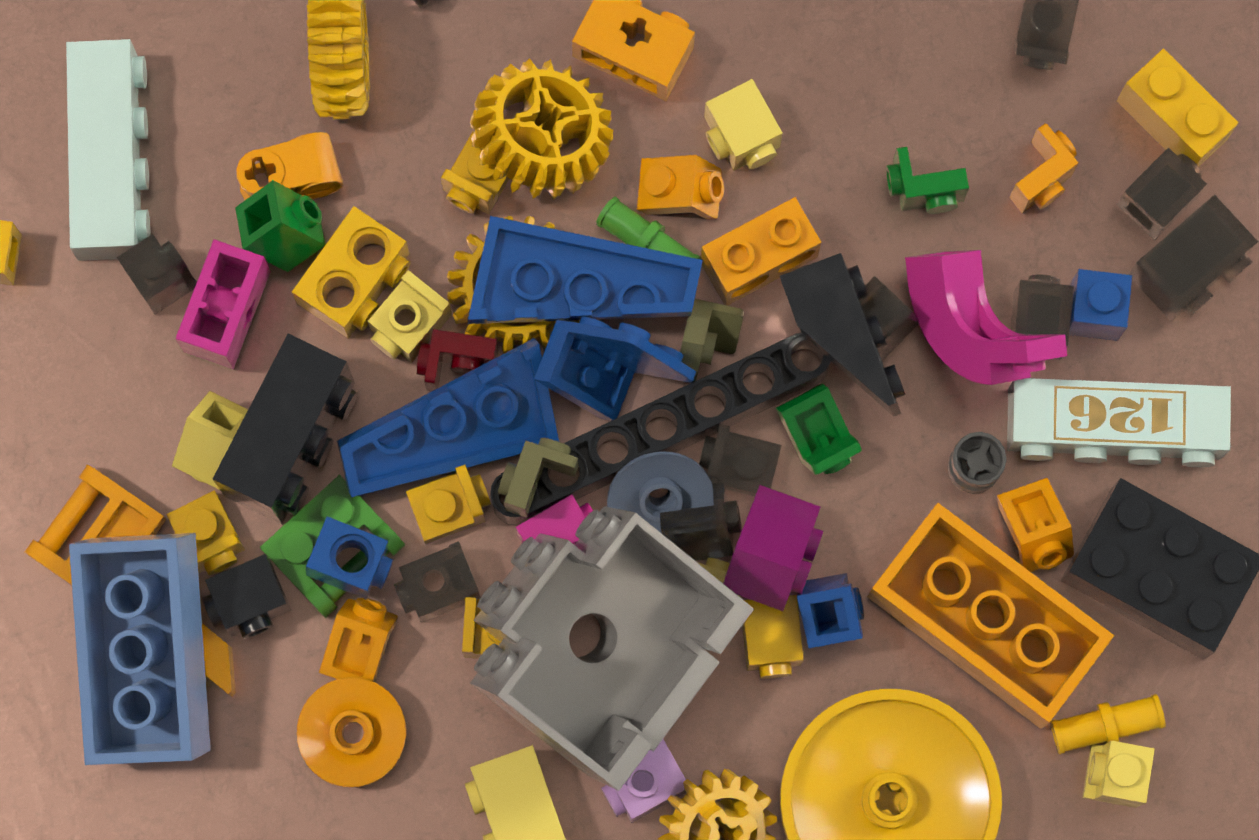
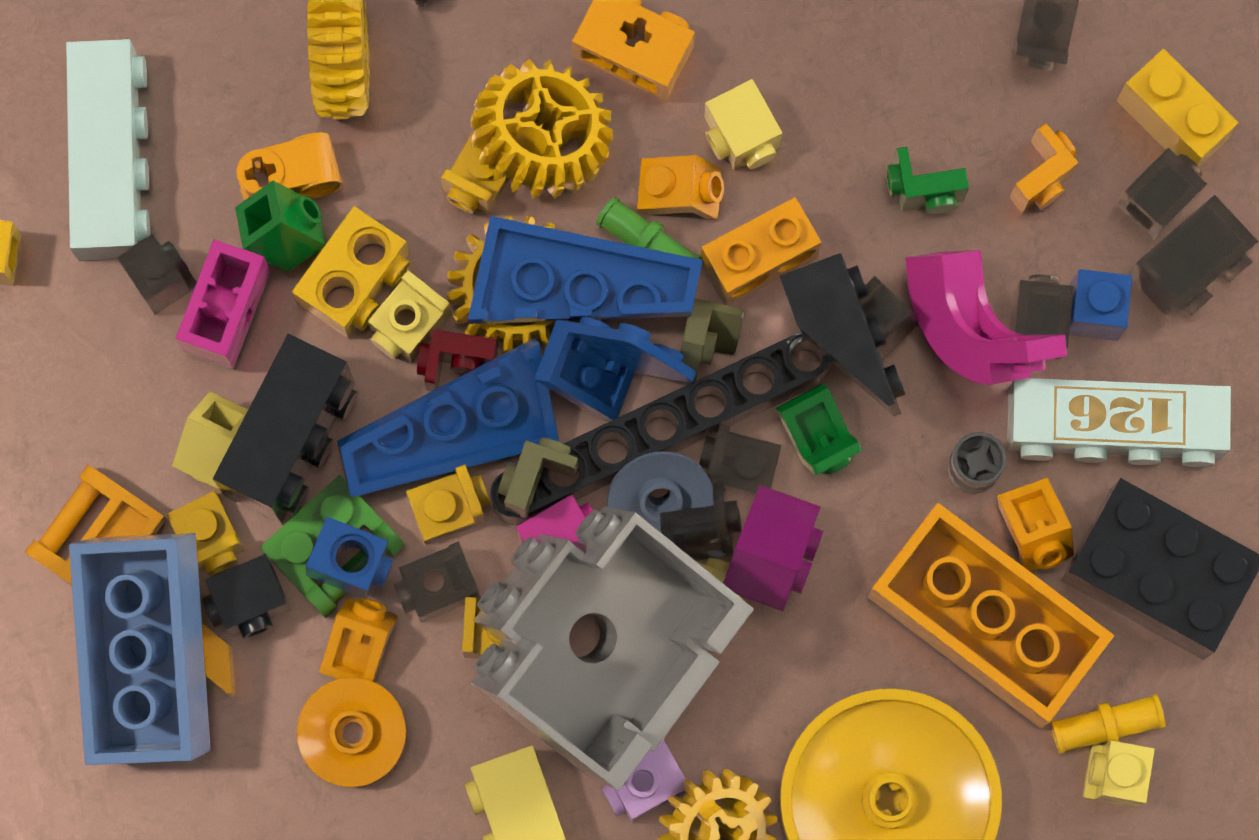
(773, 639): yellow brick -> none
(831, 610): blue brick -> none

